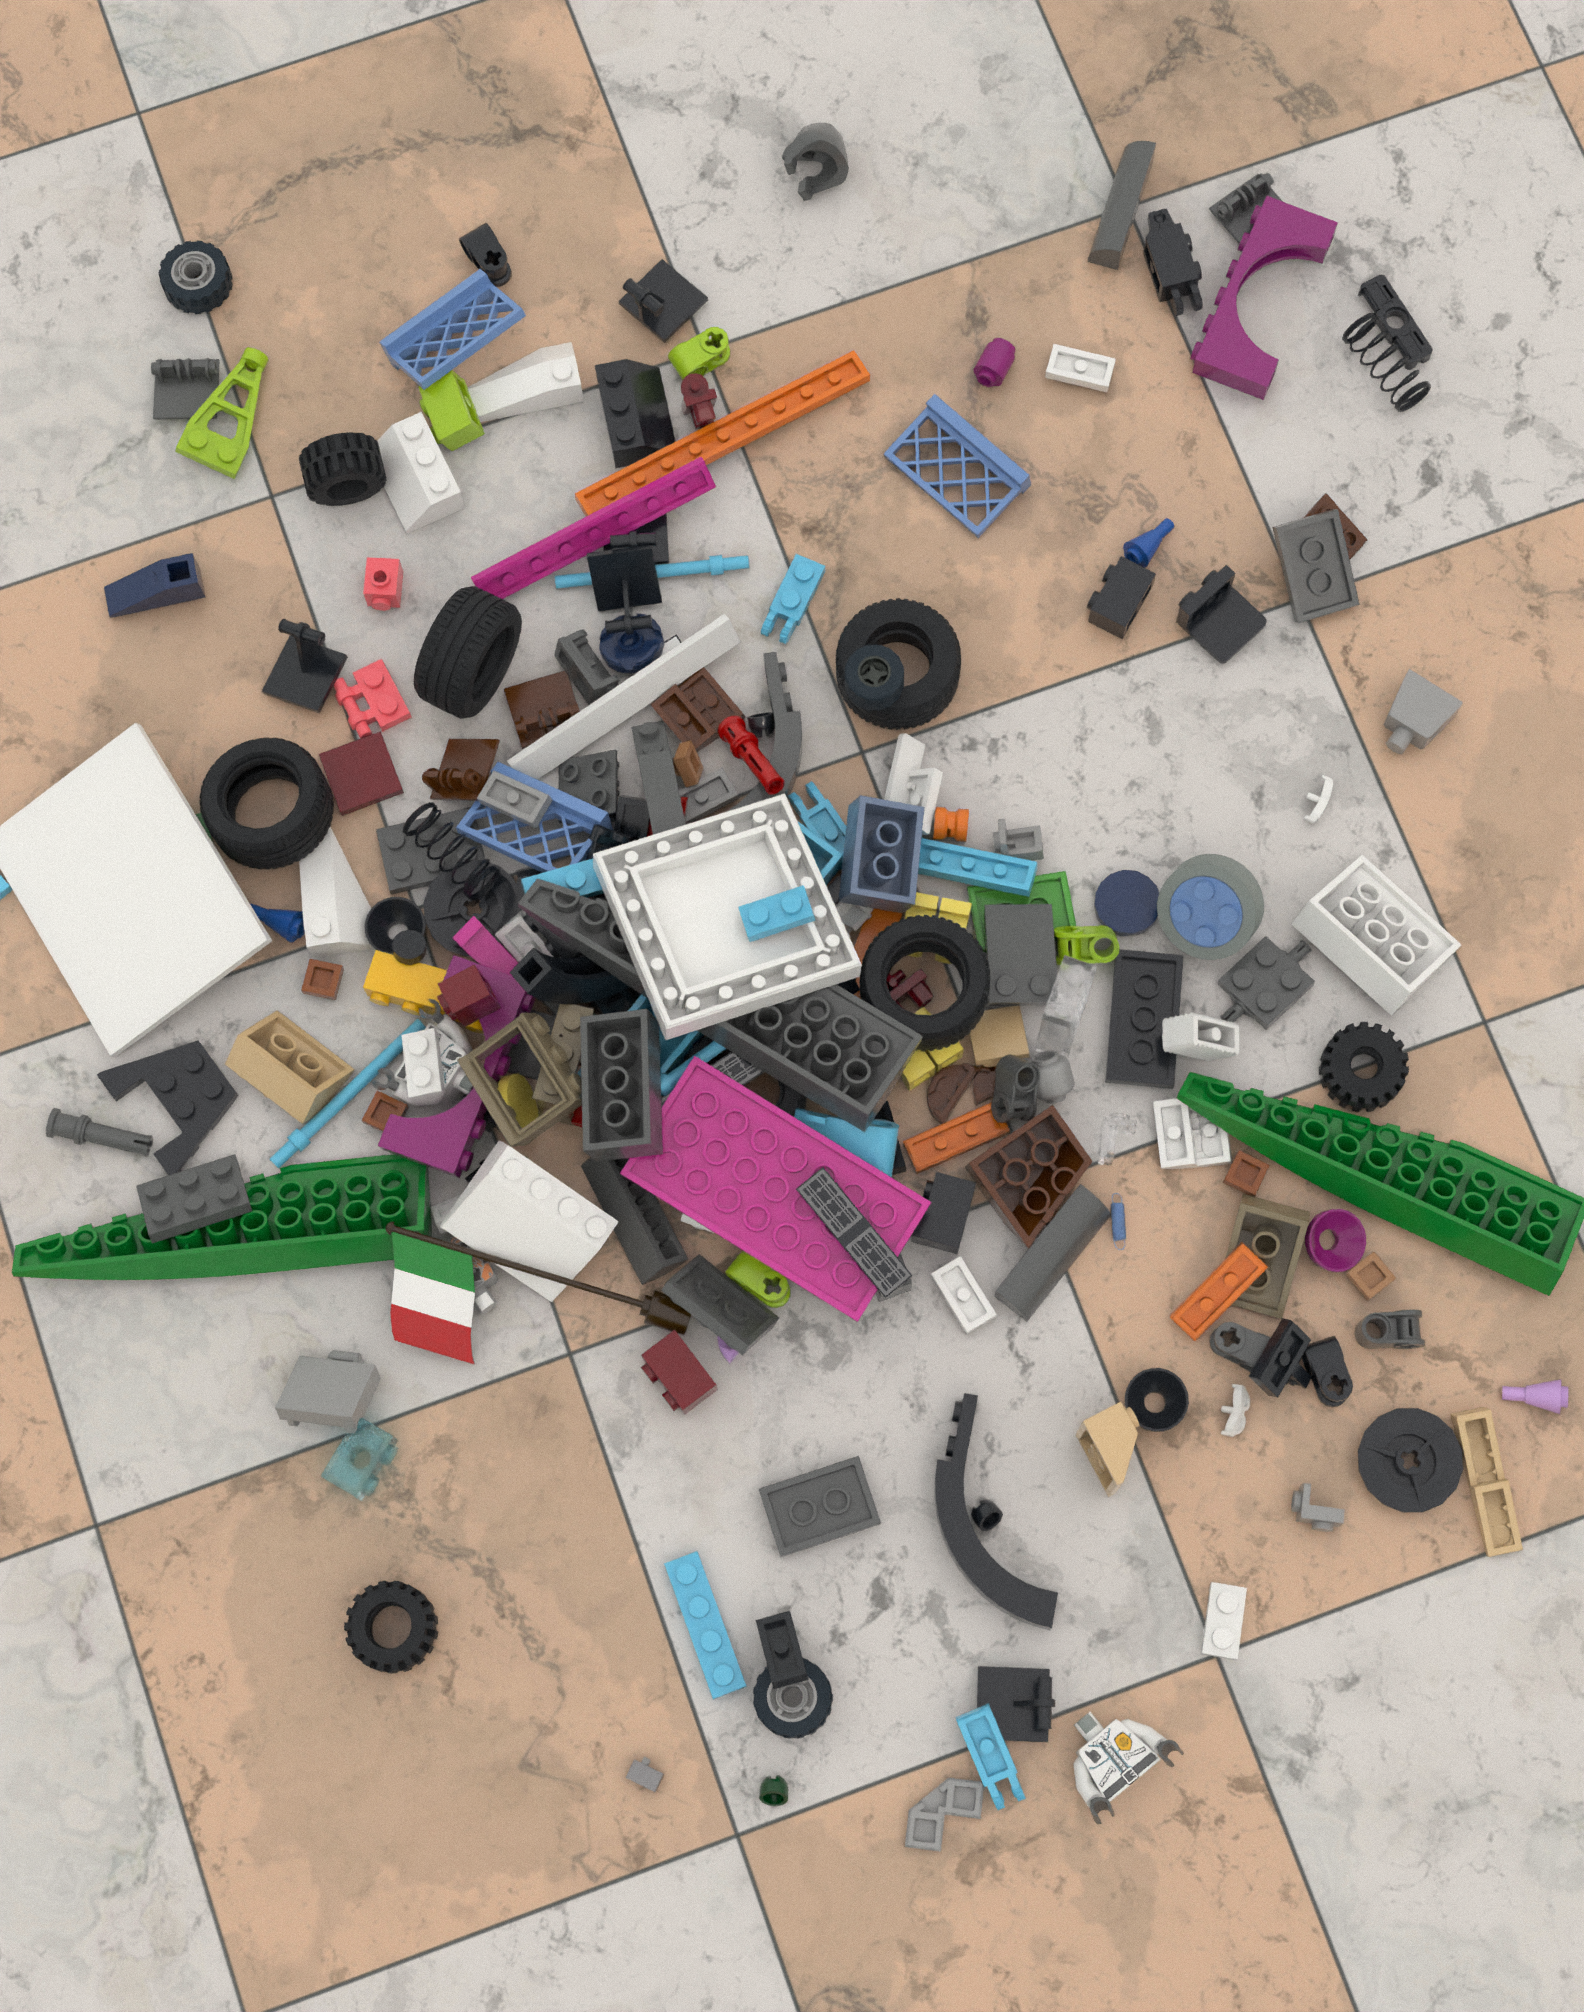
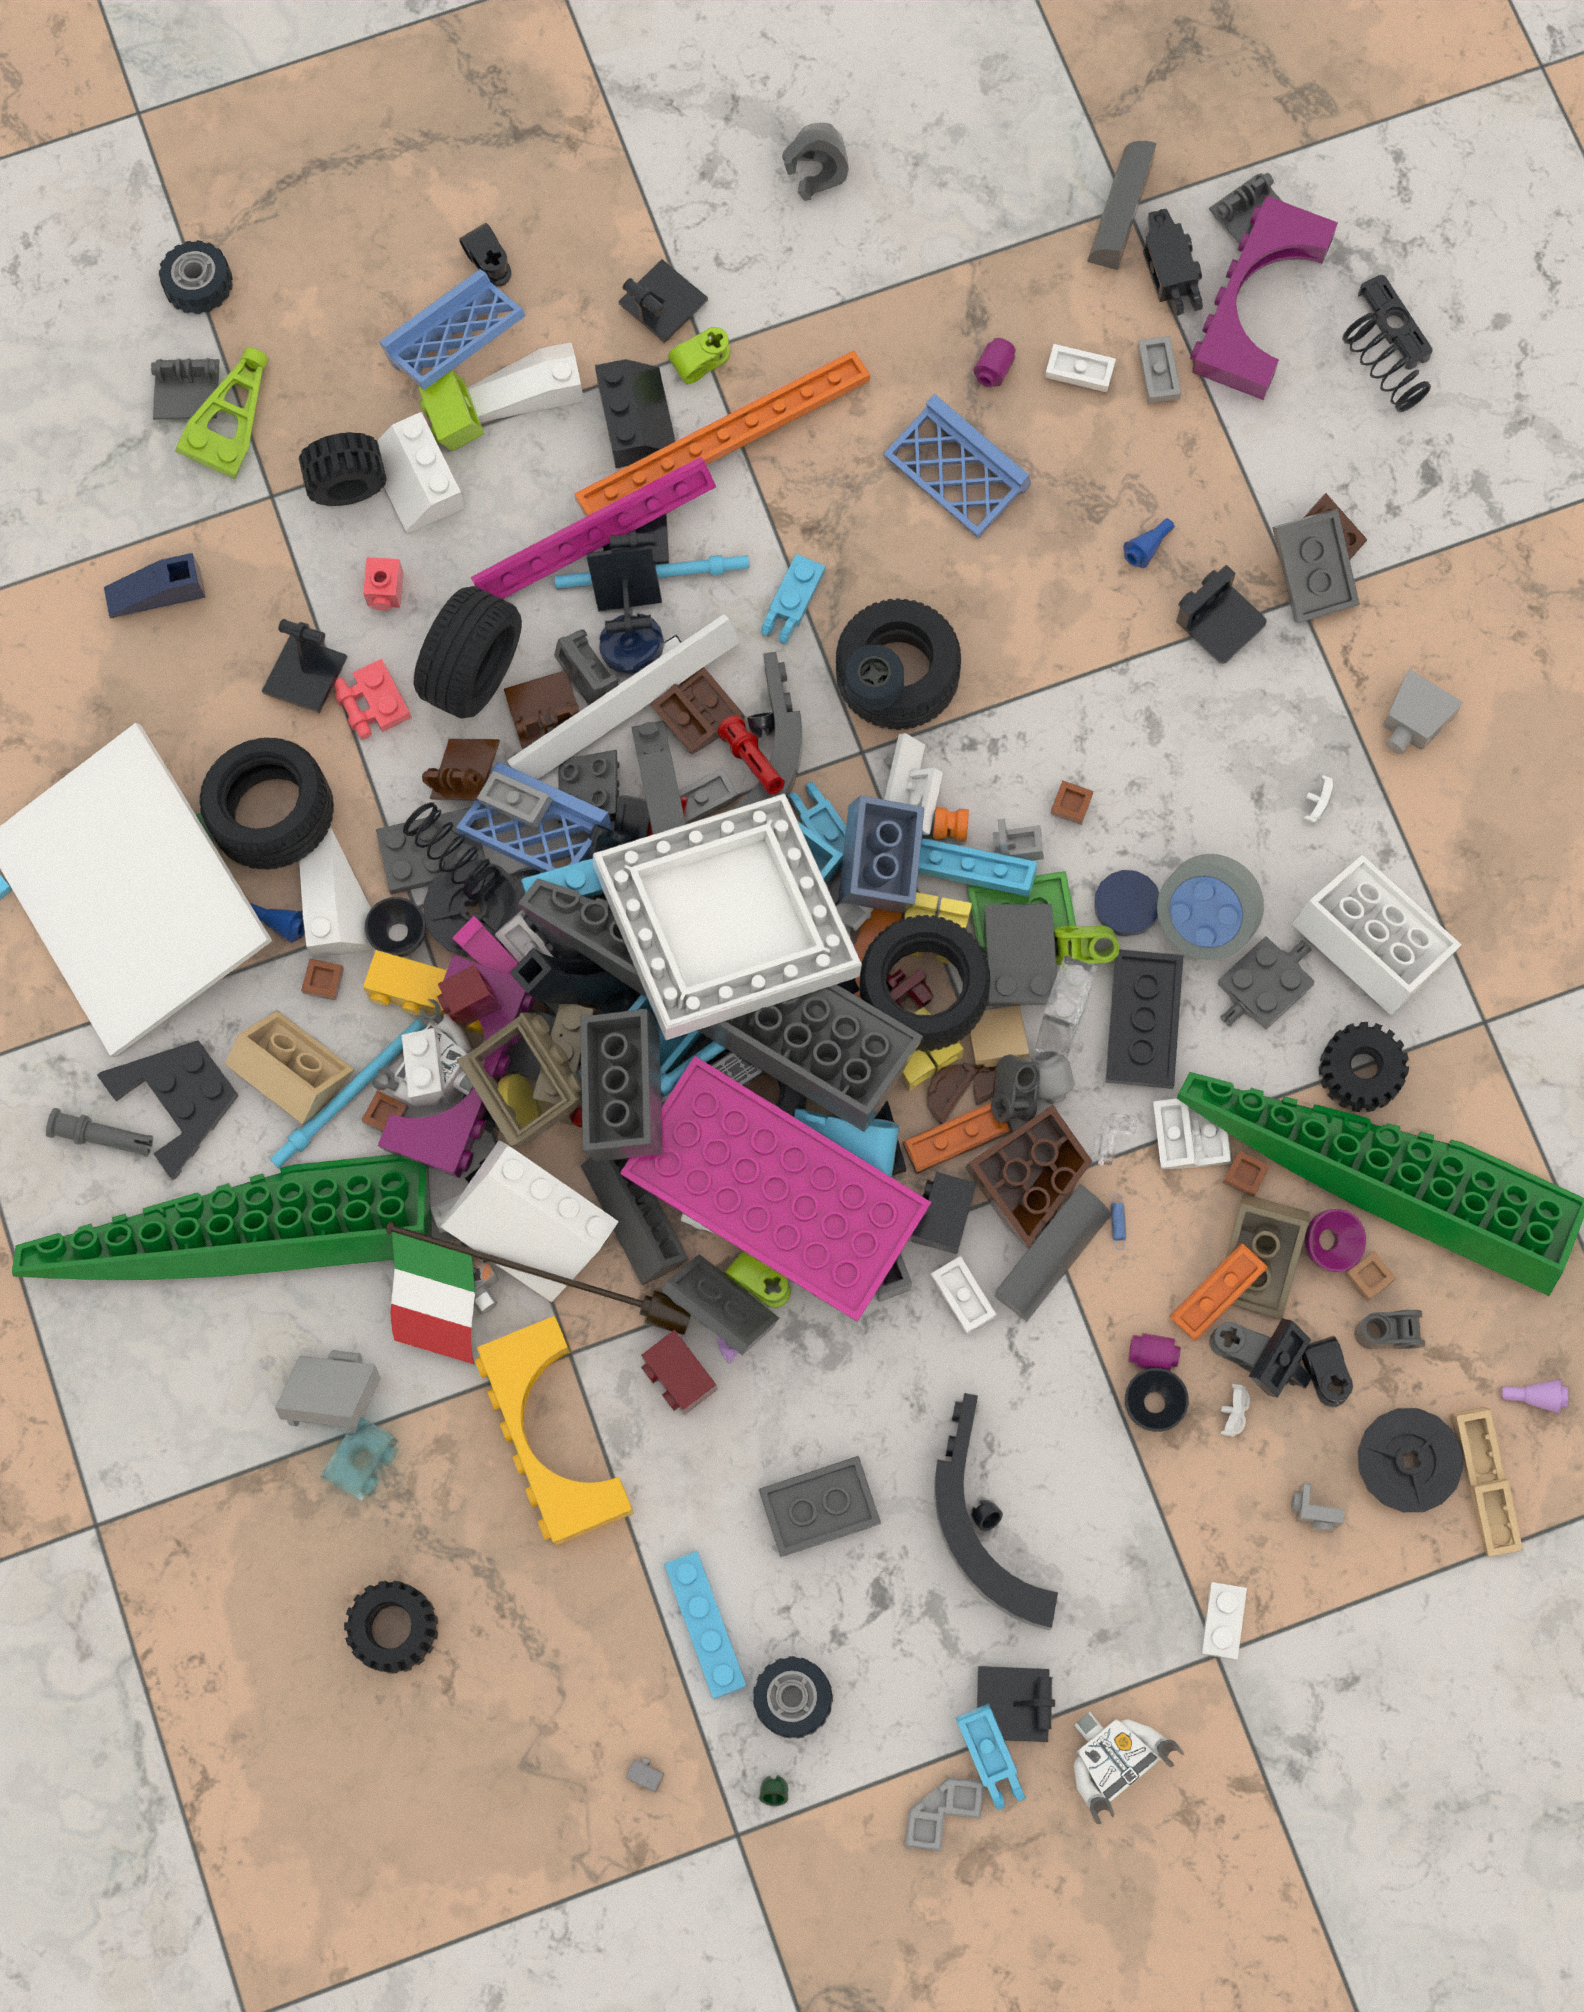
(193, 1198): dark grey plate -> none
(361, 773): dark red tile -> none
(409, 947): black tile -> none
(566, 1505): none -> yellow arch
(687, 764): medium nougat plate -> none
(698, 400): dark red hips -> none
(776, 913): medium azure plate -> none
(781, 1650): black plate -> none
(854, 1232): tile -> none
(1072, 802): none -> dark orange plate
(1109, 1444): tan slope -> none
(1121, 596): black brick -> none
(1153, 1351): none -> magenta brick
(1159, 369): none -> light grey plate
(1200, 1037): white brick -> none

